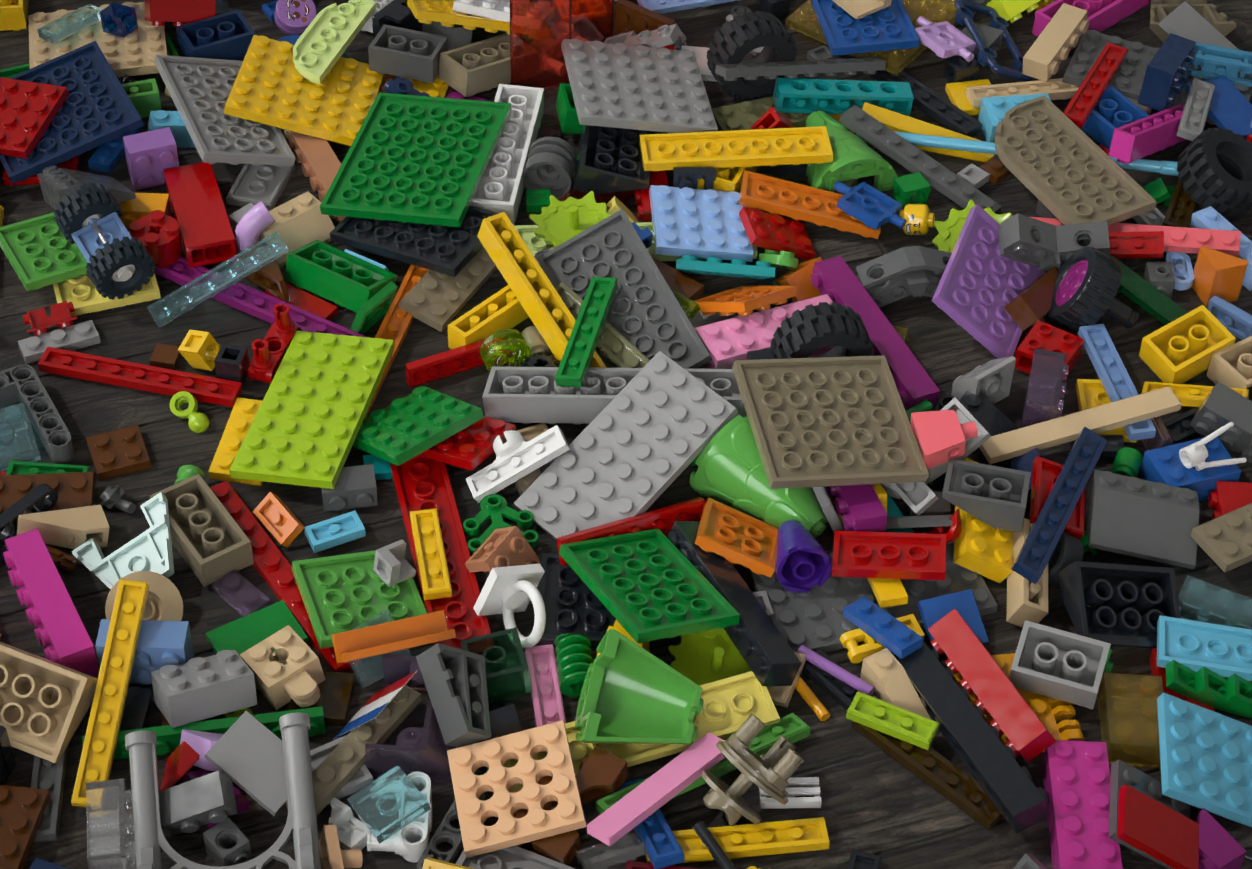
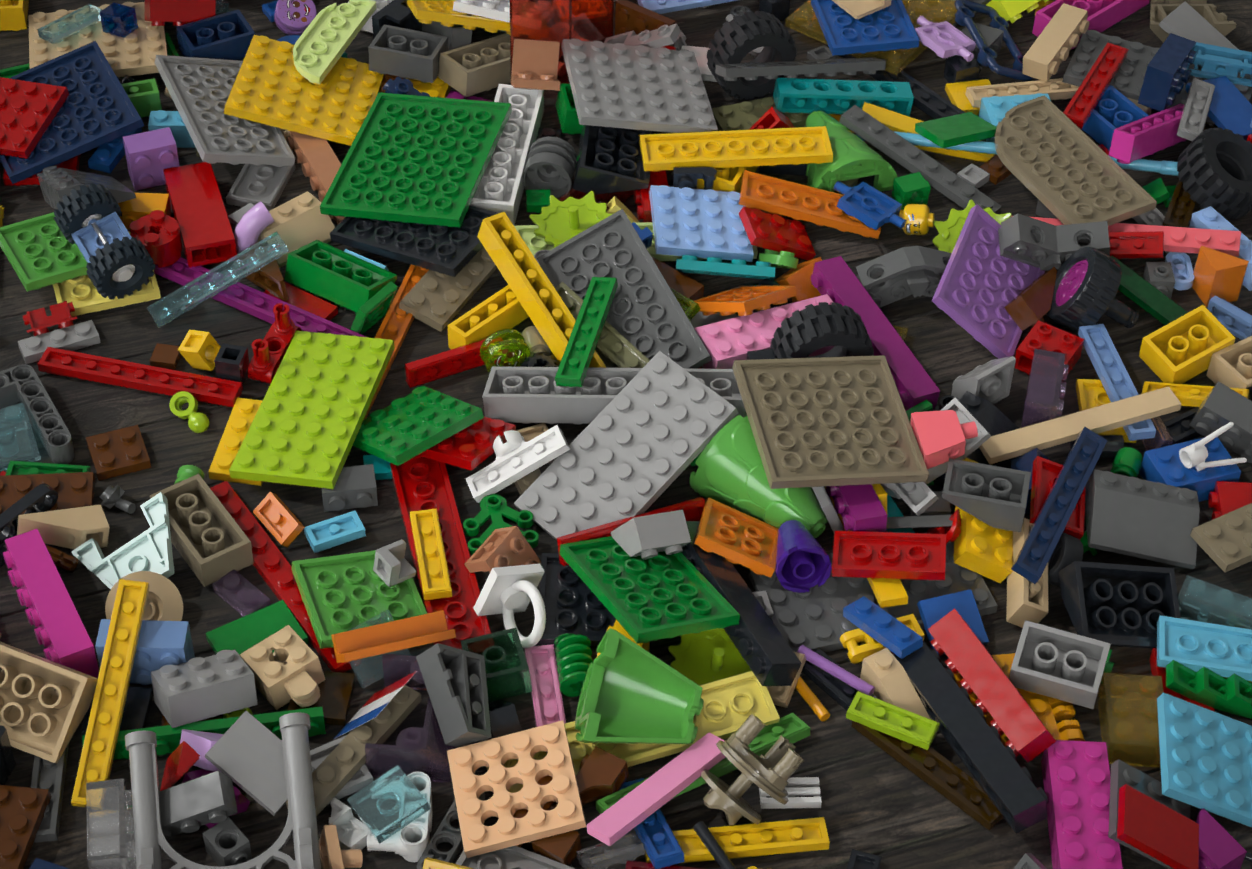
(535, 64): none -> nougat bracket
(653, 534): none -> light grey slope
(956, 129): none -> green tile

